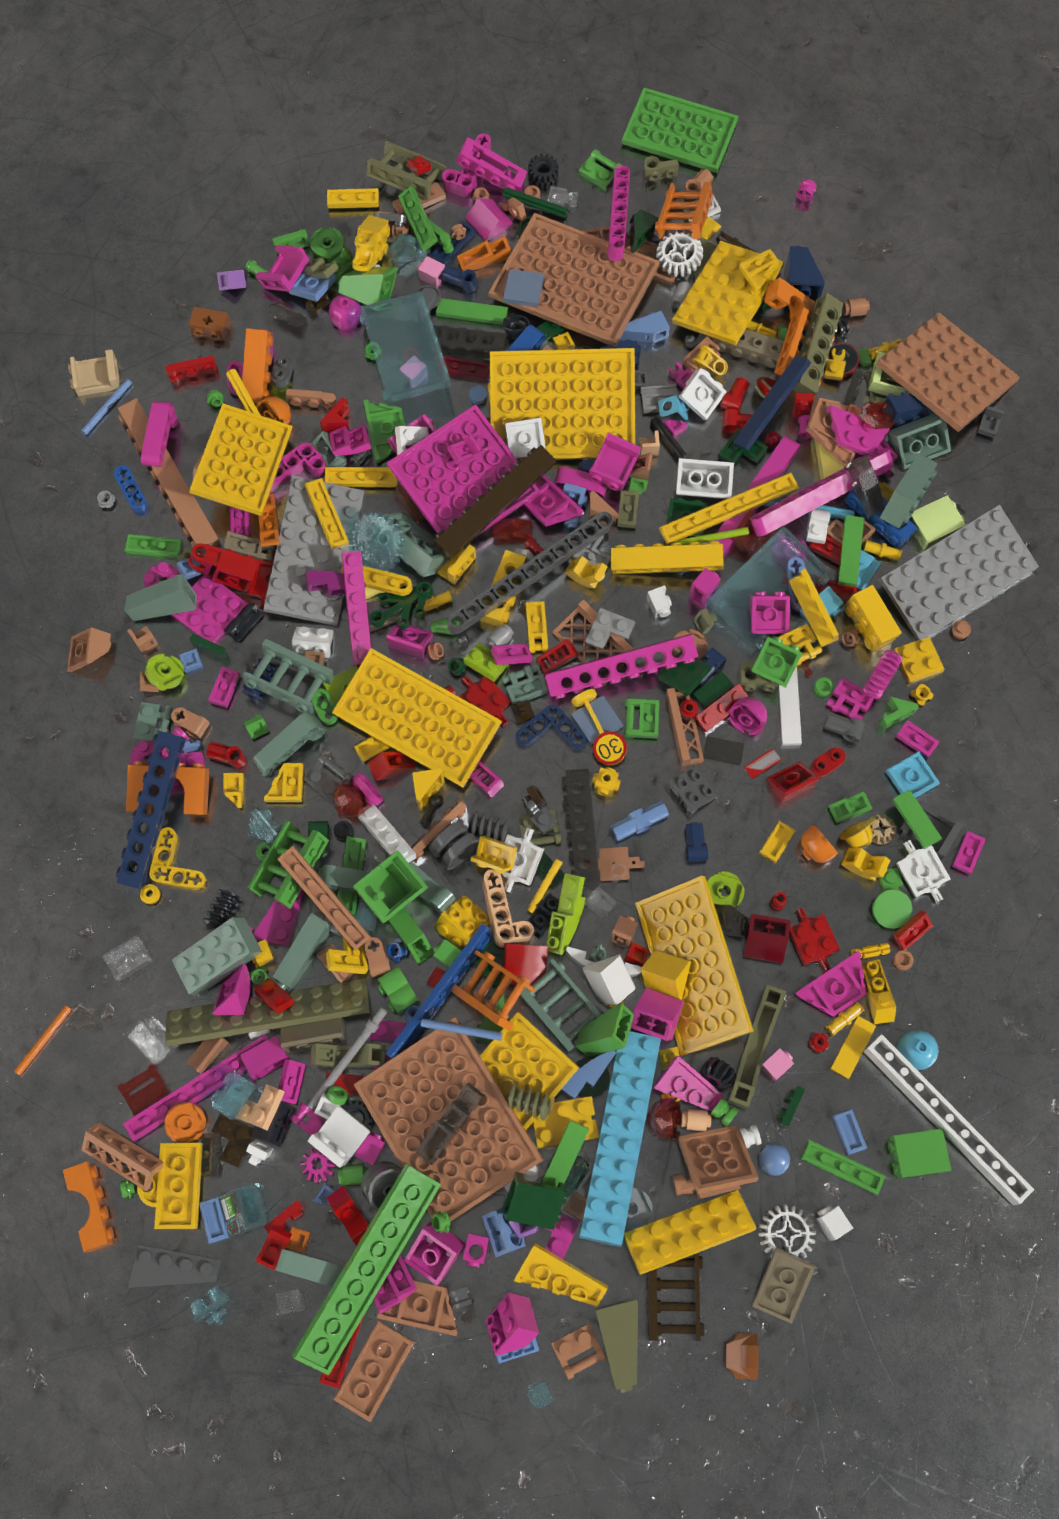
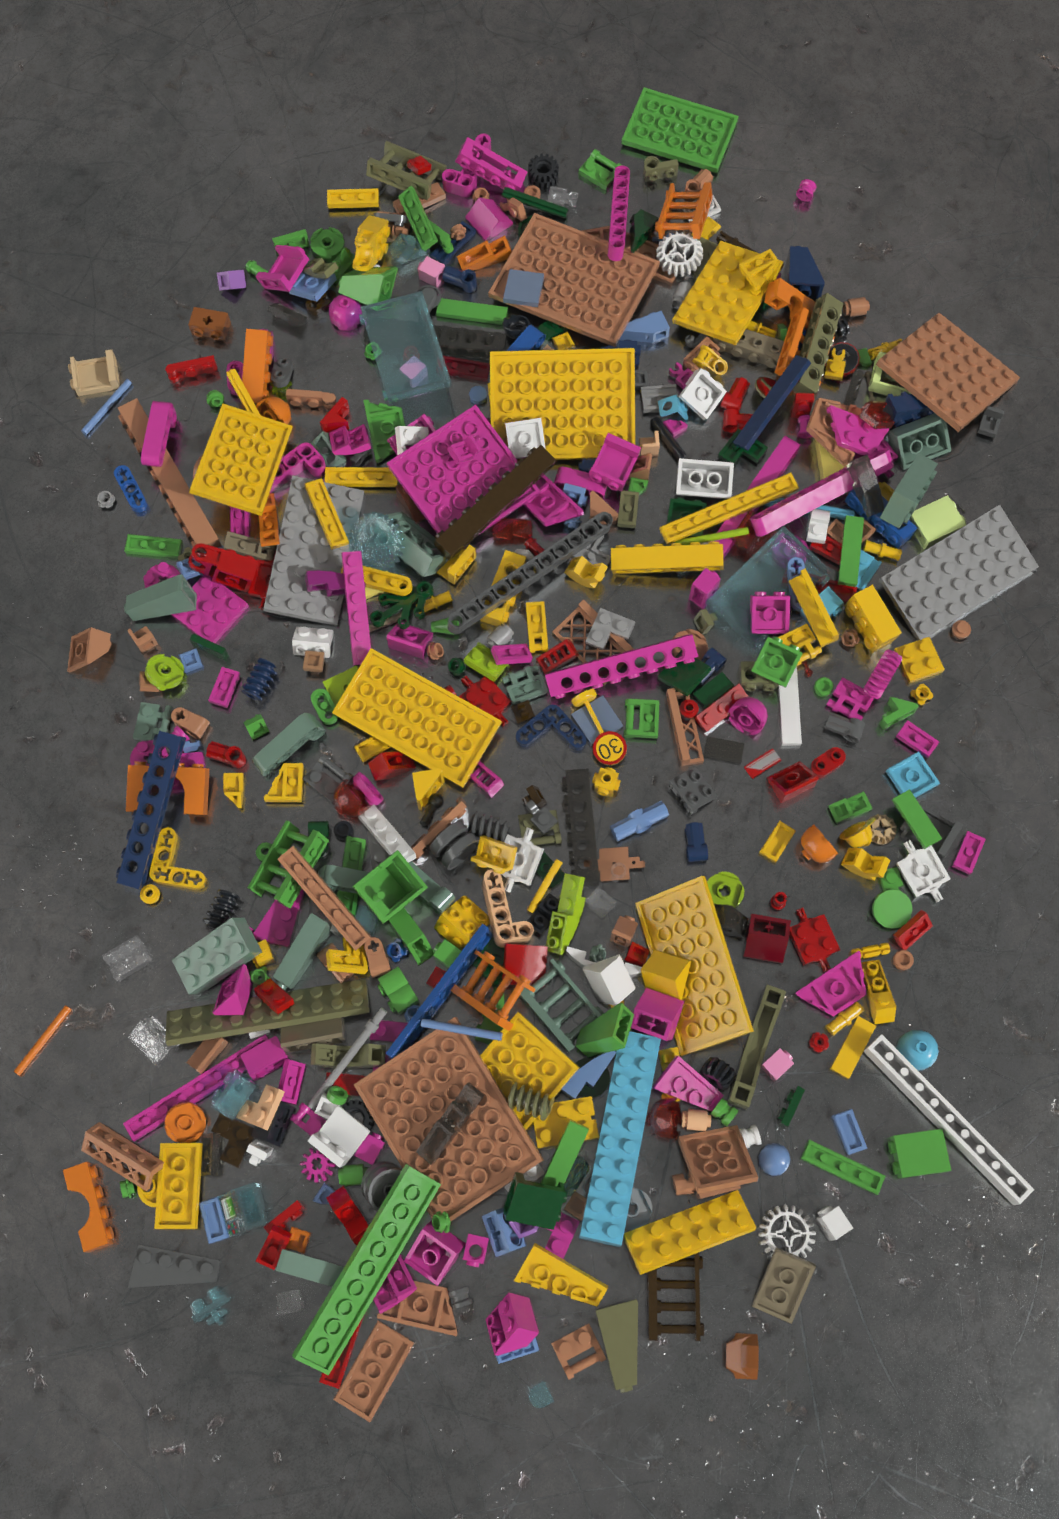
(146, 1096): clear red plate -> none
(244, 621): black hinge -> none
(261, 828): clear light blue hips -> none
(288, 659): sand green fence -> none
(659, 602): white brick -> none
(772, 439): dark red plate -> none

